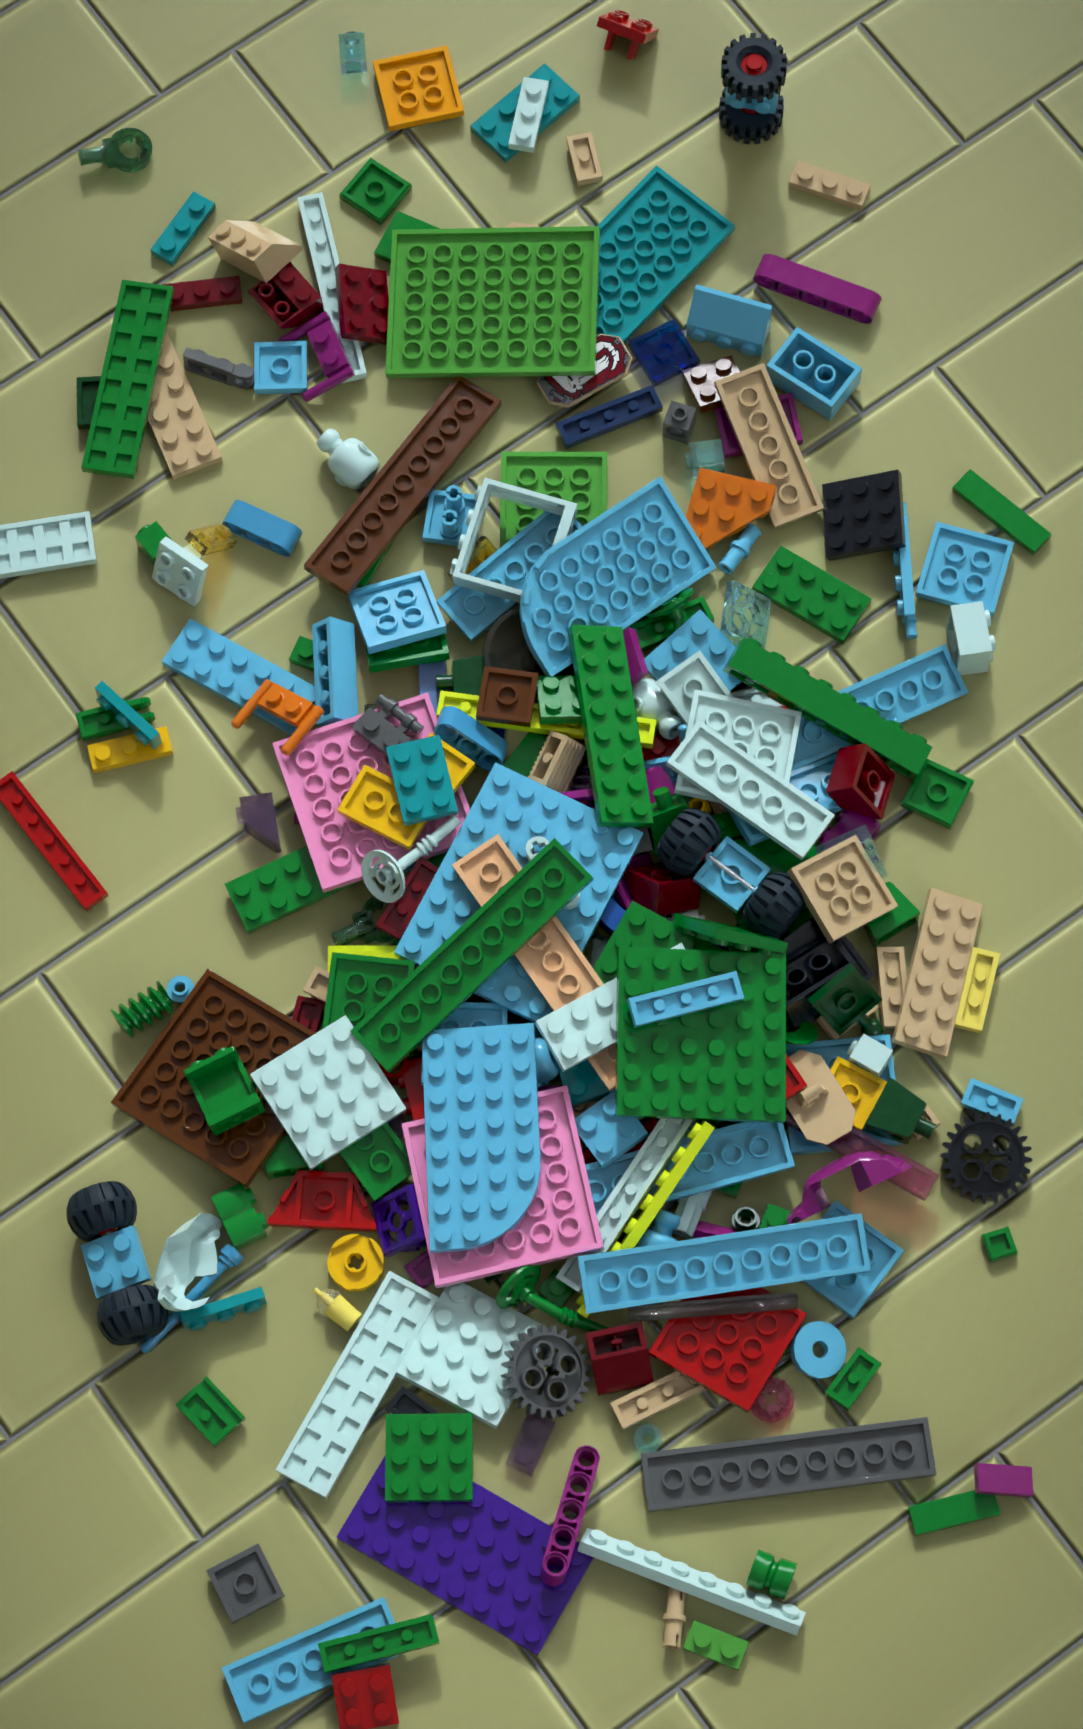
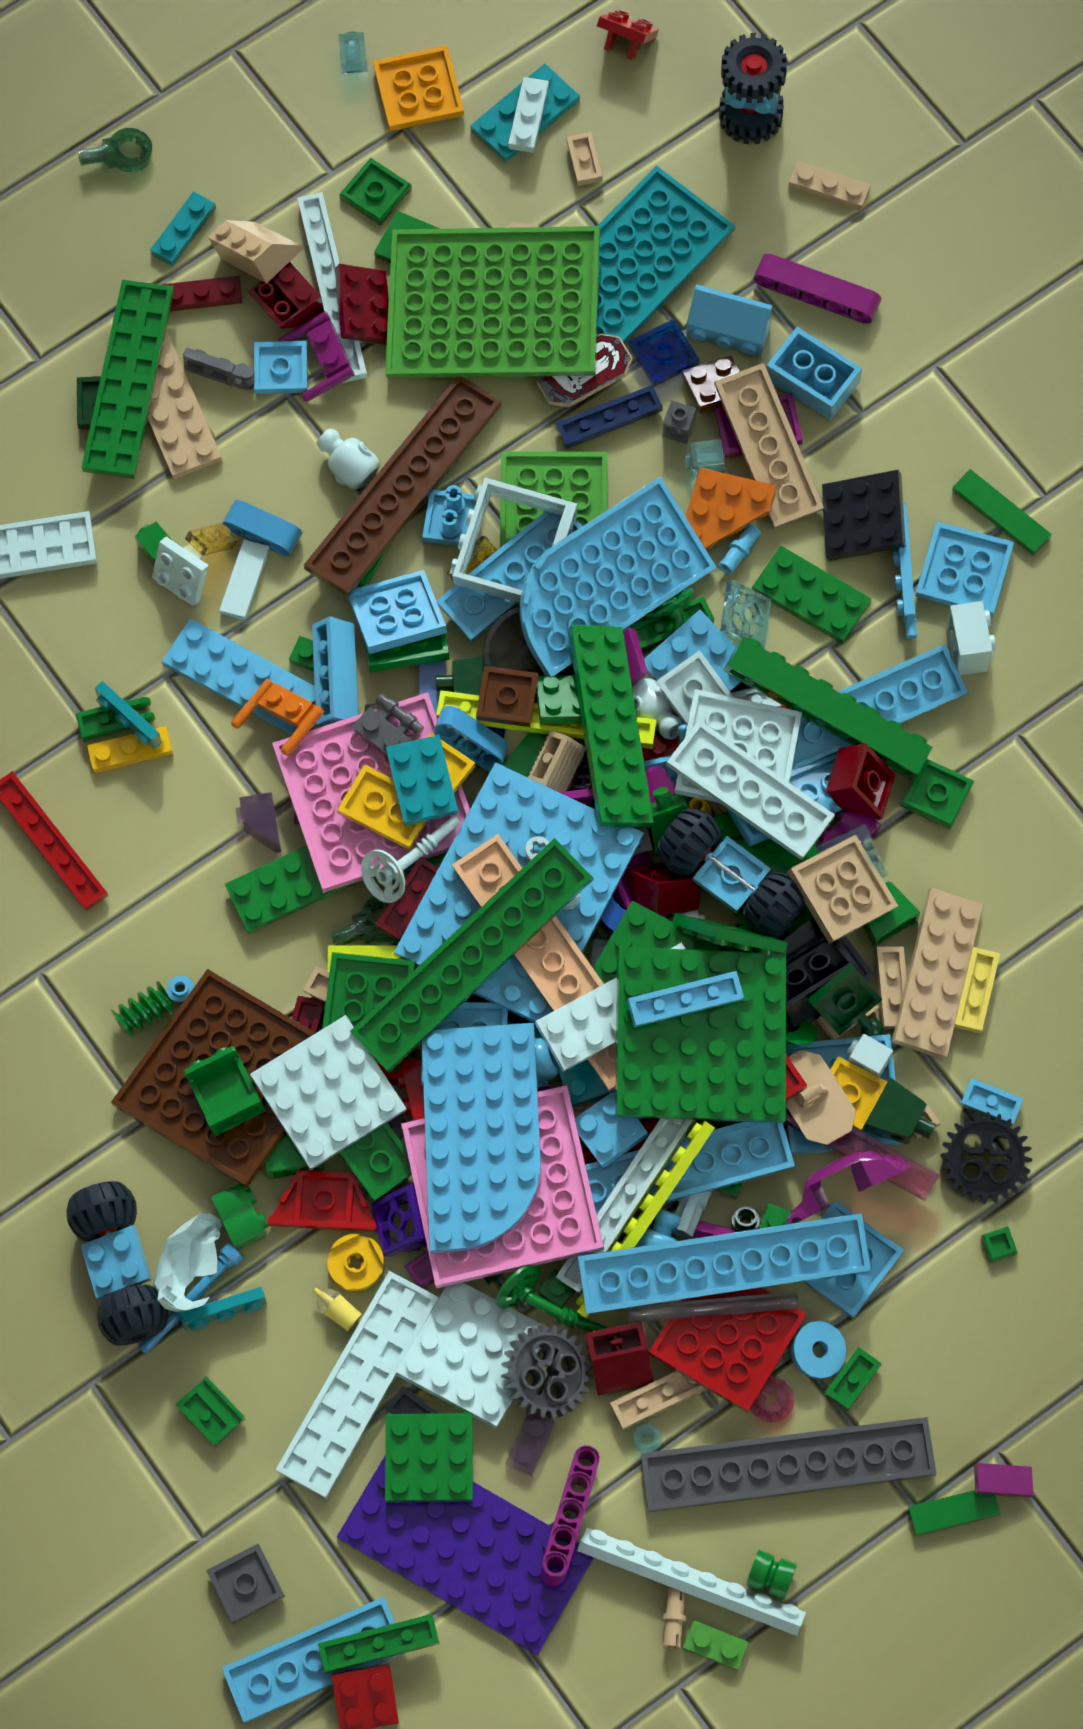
(244, 580): none -> light aqua tile

